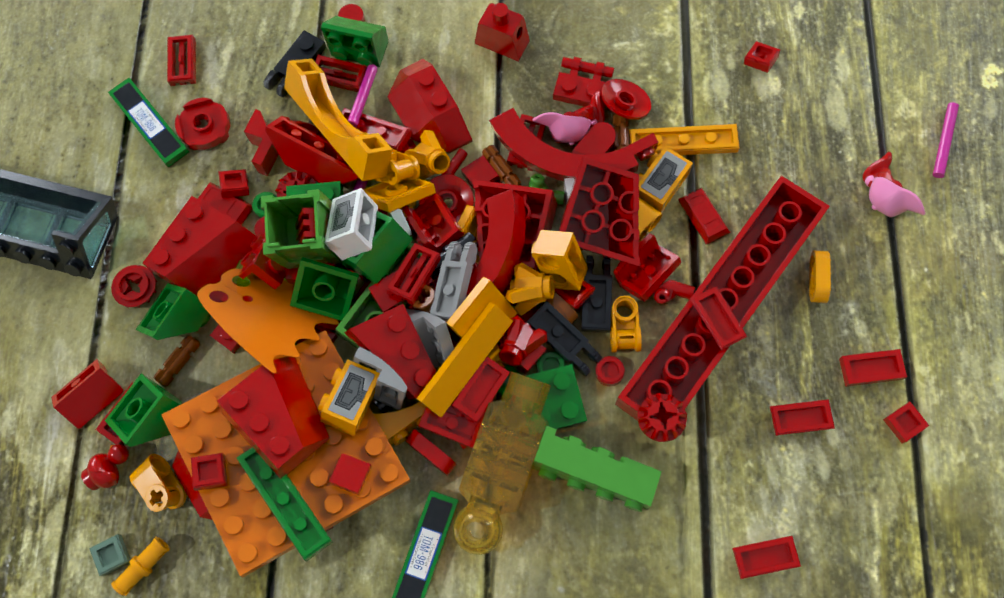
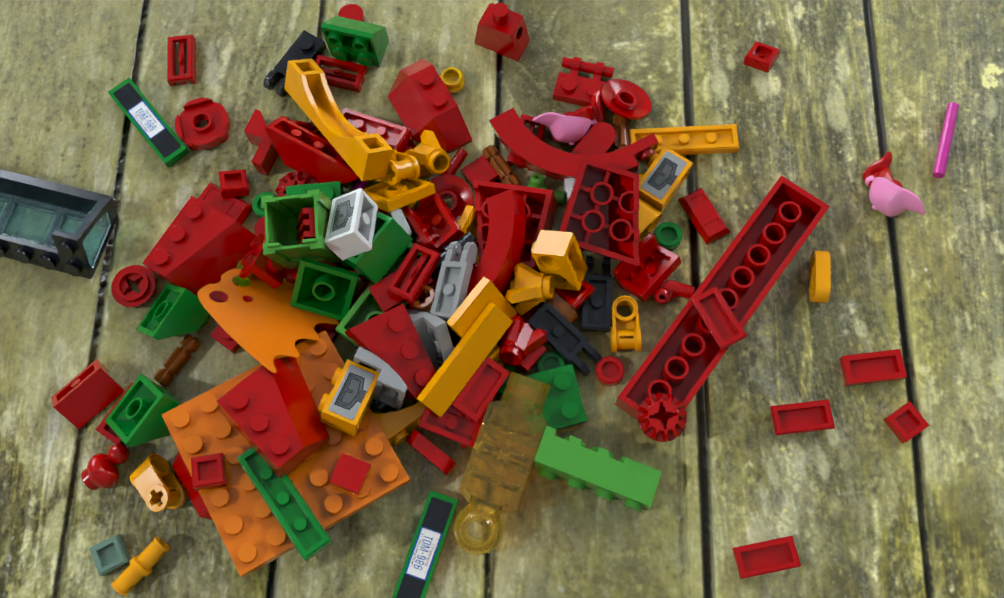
(362, 95): dark pink bar -> none
(453, 79): none -> yellow plate
(668, 235): none -> green tile

